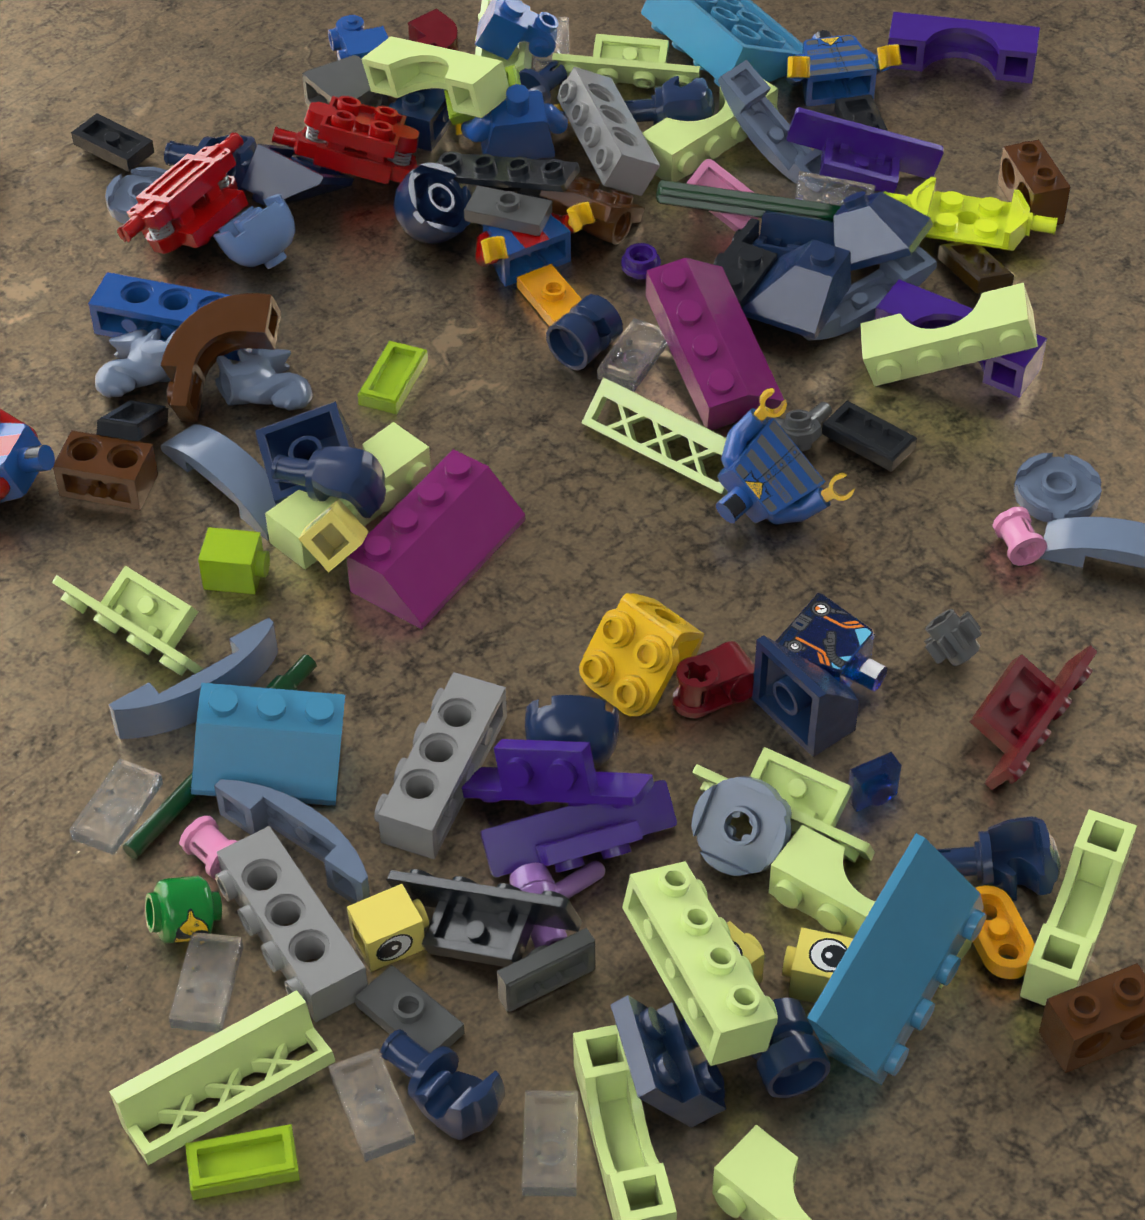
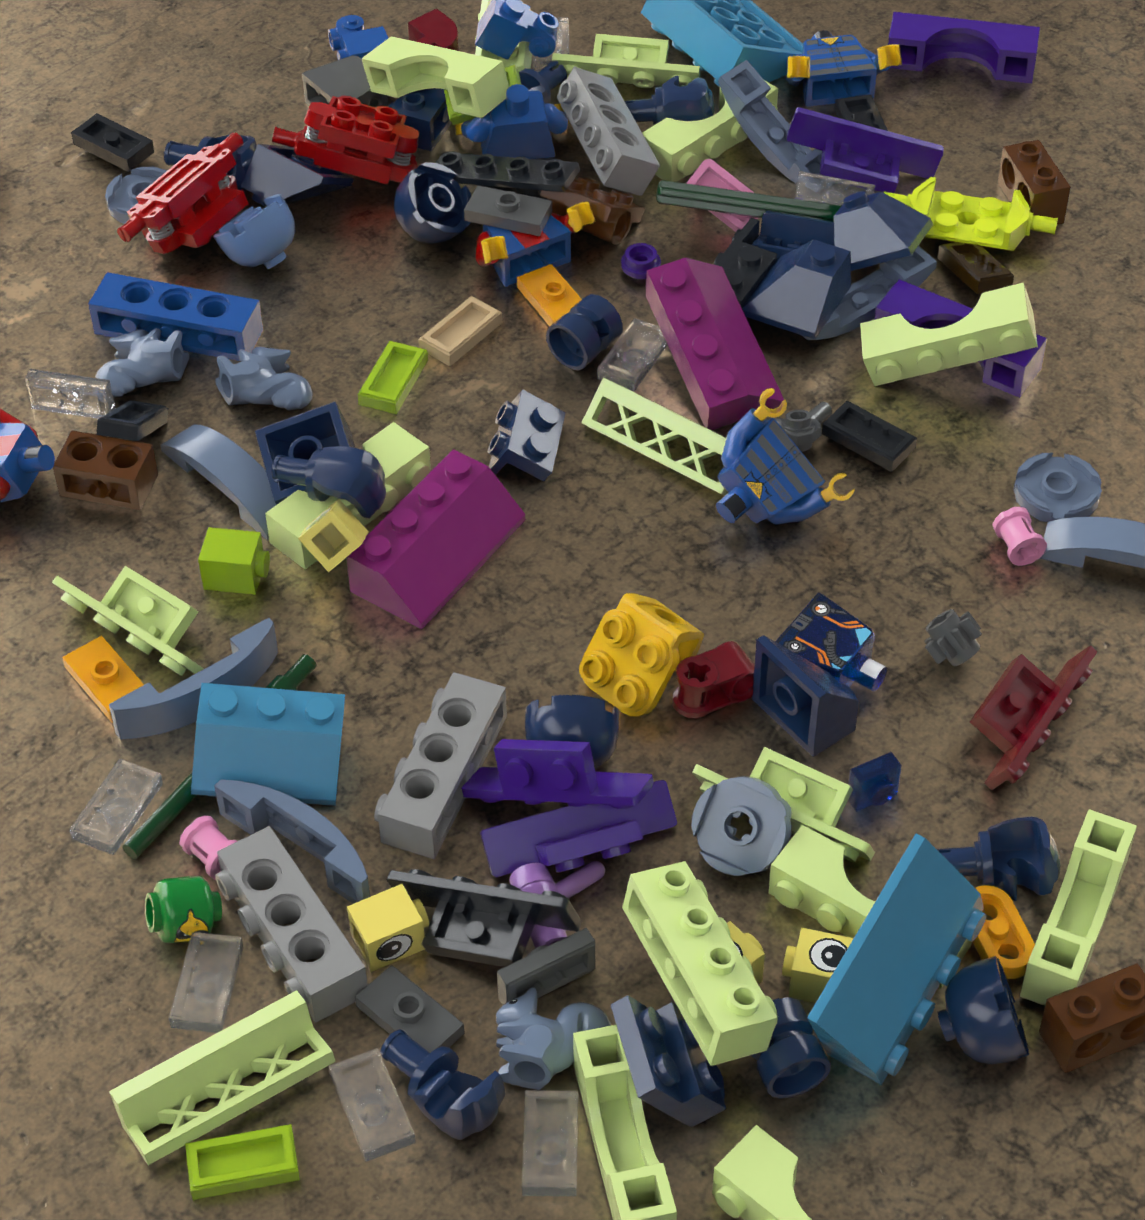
(69, 393): none -> clear plate
(101, 673): none -> light orange plate
(211, 332): reddish brown arch -> none
(460, 330): none -> tan tile
(527, 435): none -> bracket
(540, 1045): none -> sand blue animal
(983, 1014): none -> dark blue cylinder

